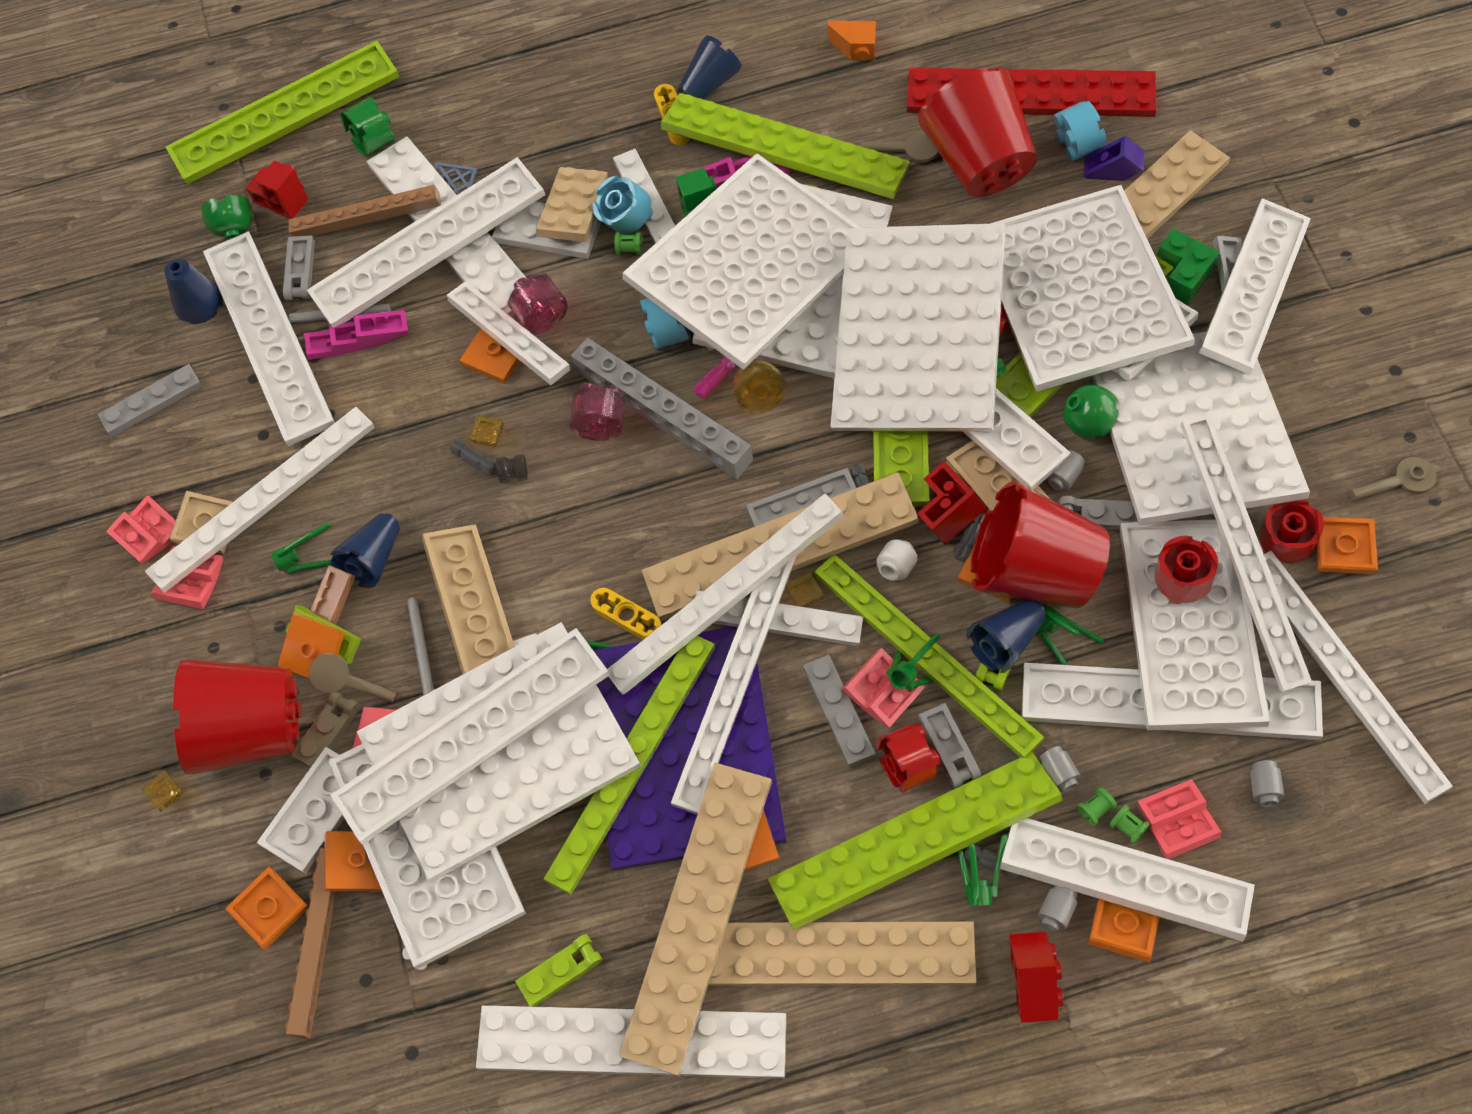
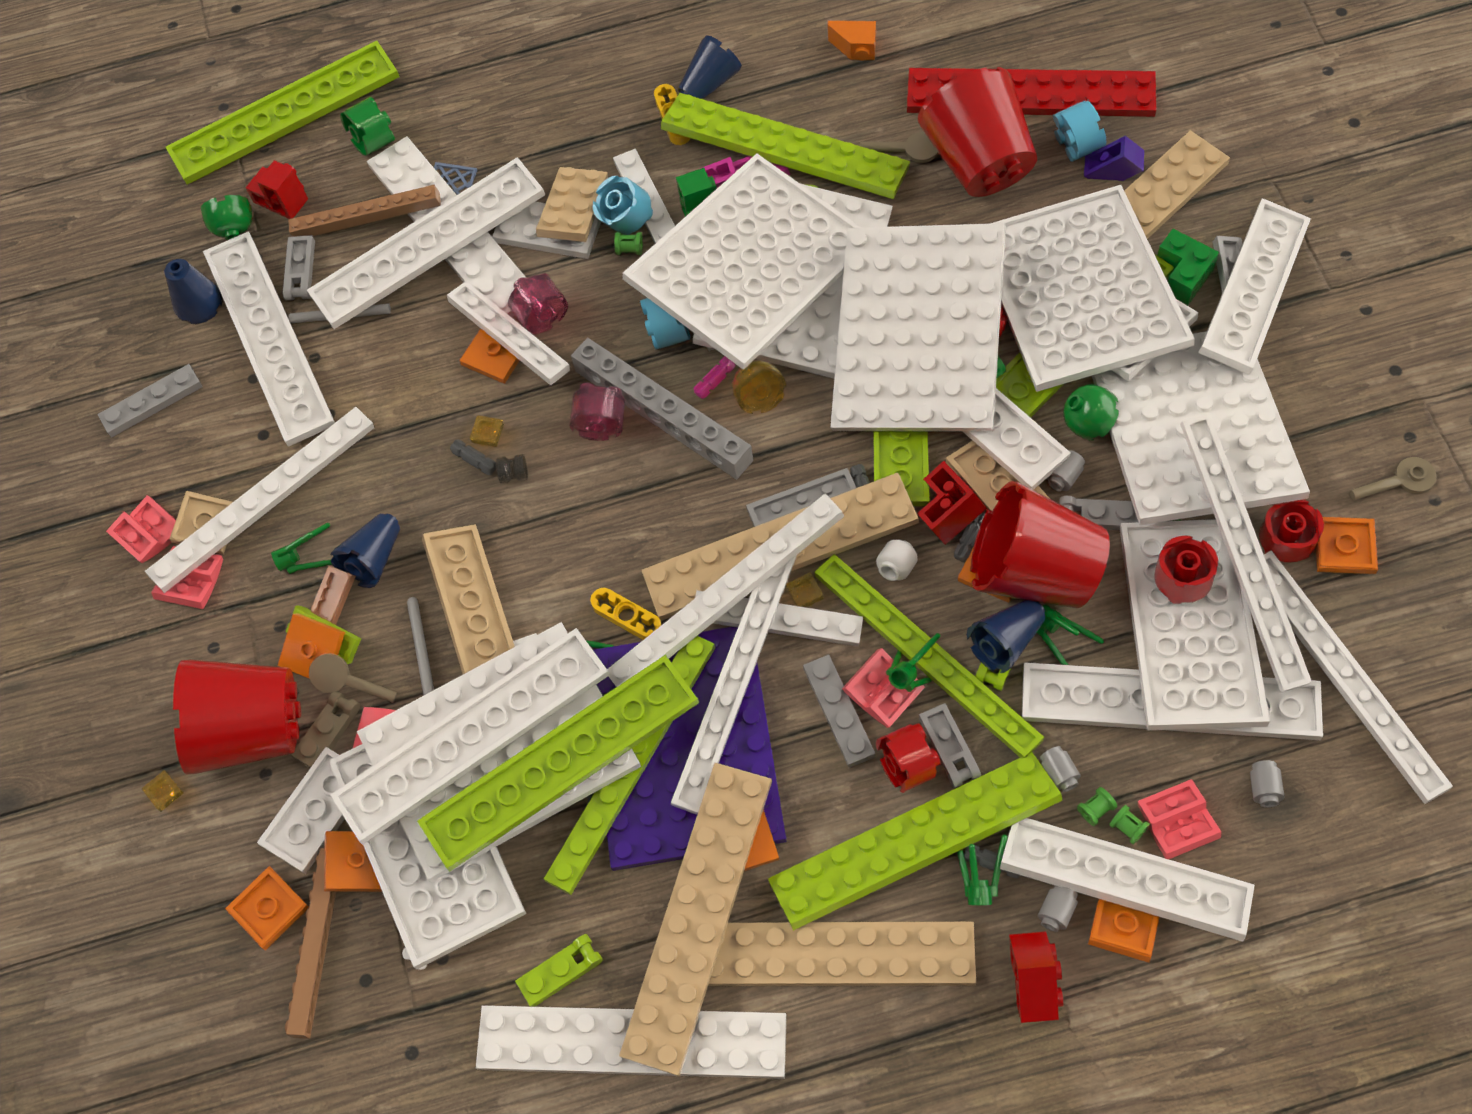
(363, 333): dark pink slope -> none
(557, 762): none -> lime plate

